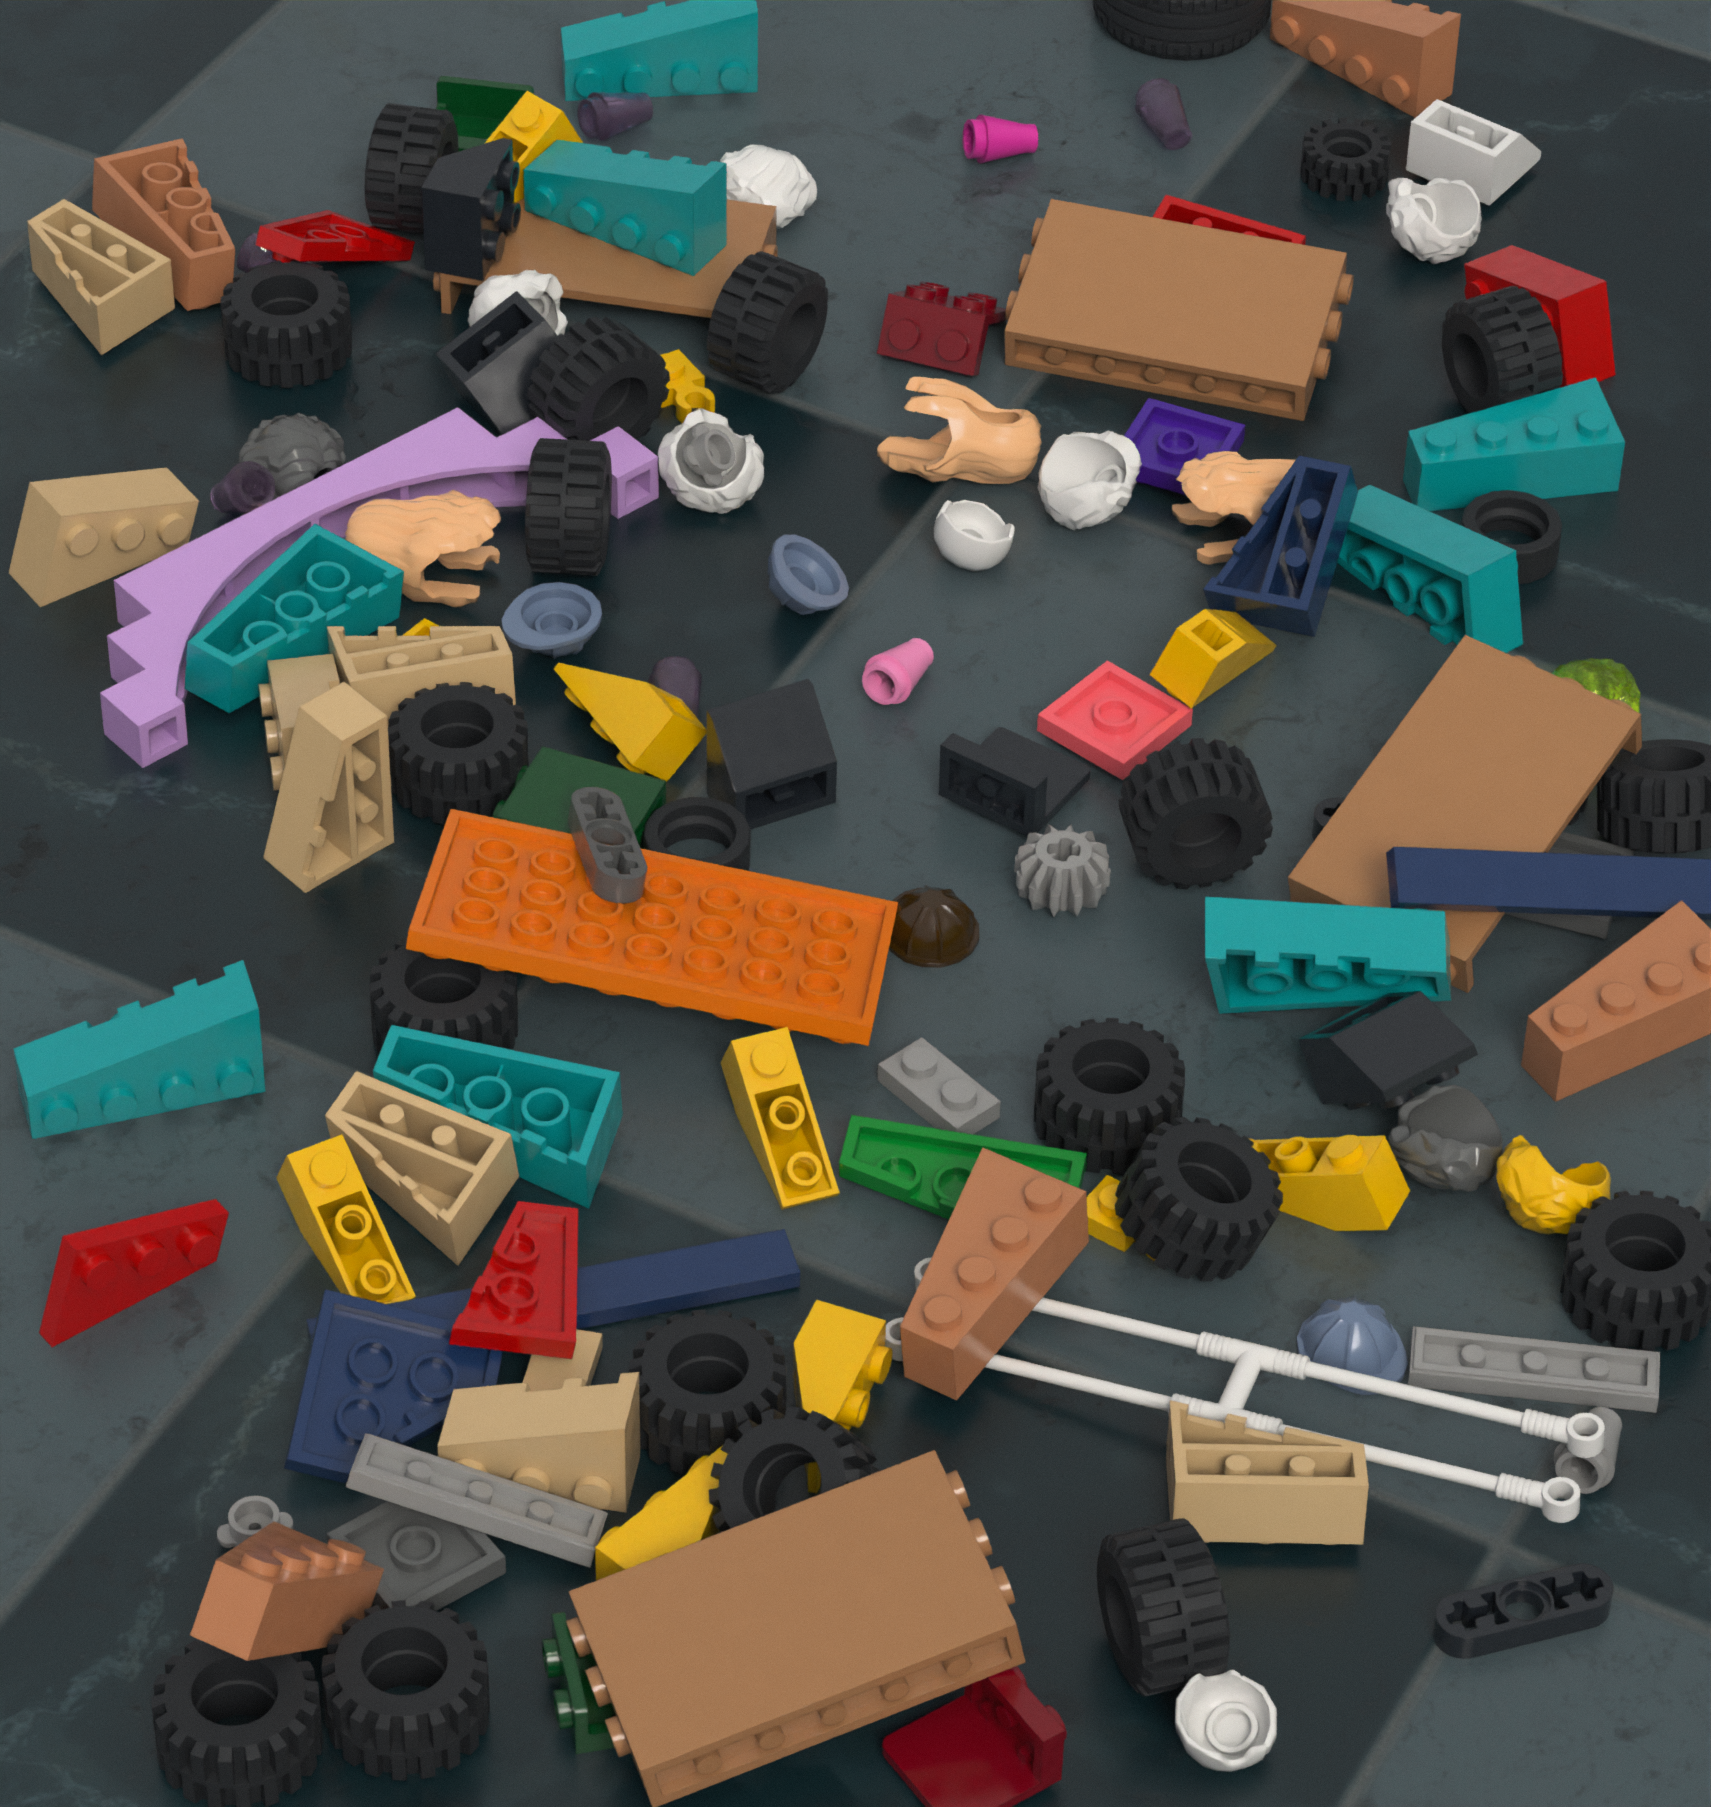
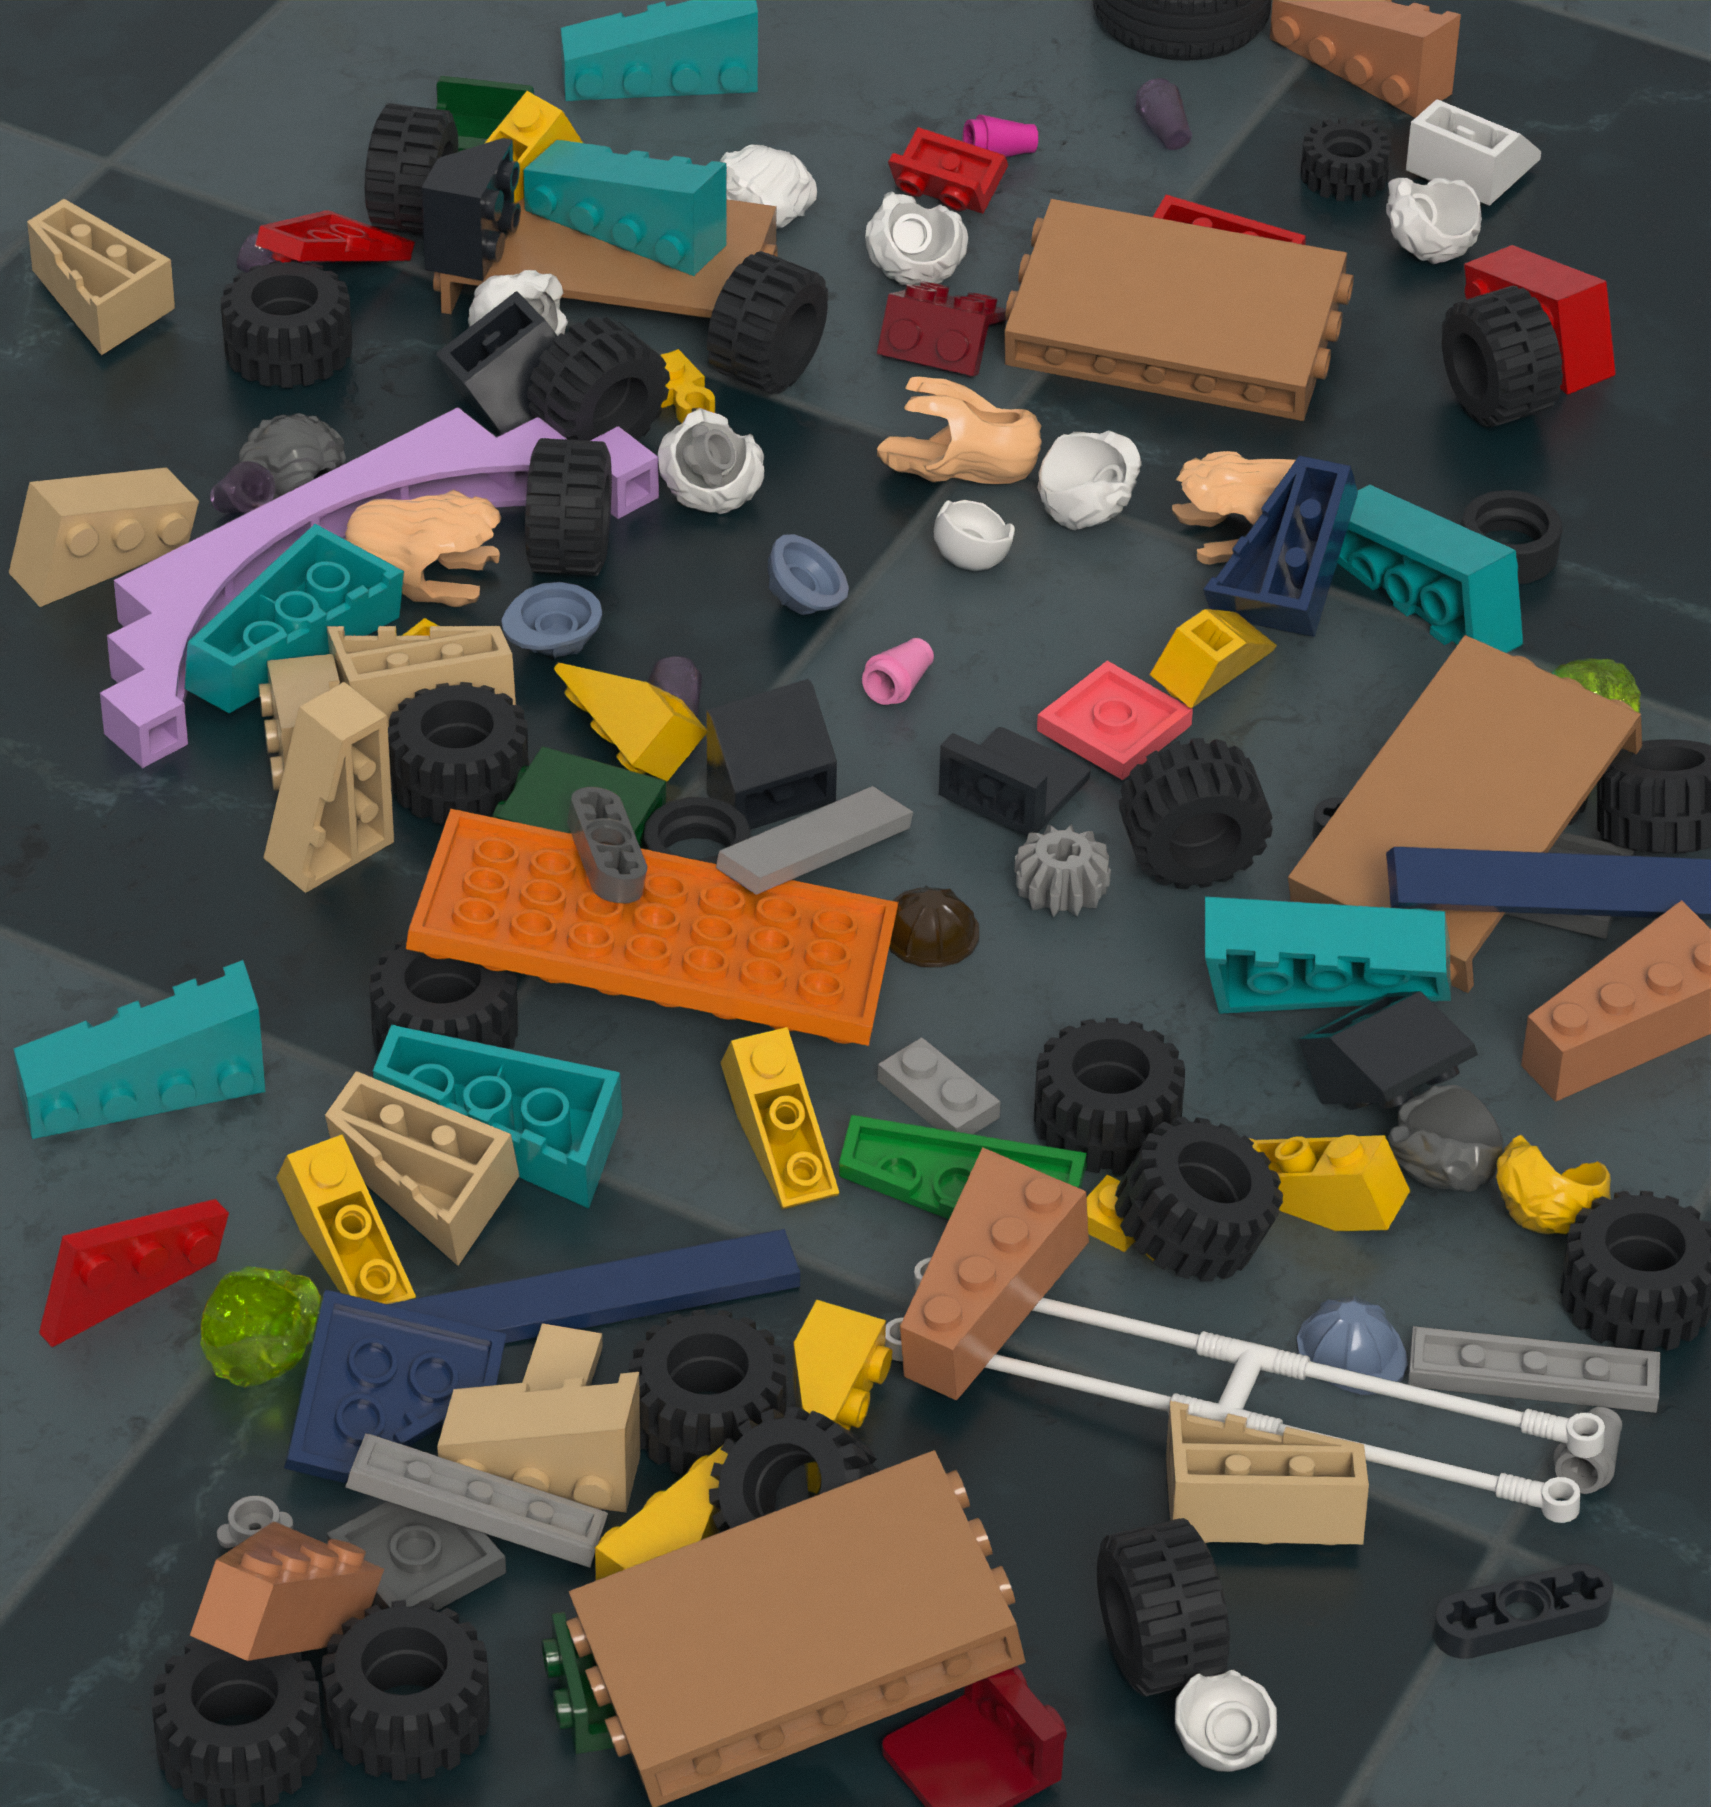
(160, 203): nougat wedge -> none
(258, 1324): none -> clear neon green hair
(528, 1287): red wing -> none
(611, 113): clear purple cone -> none
(814, 840): none -> light grey tile
(915, 241): none -> white hair
(948, 170): none -> red bracket
(1173, 435): dark purple plate -> none
(1534, 445): teal wedge -> none

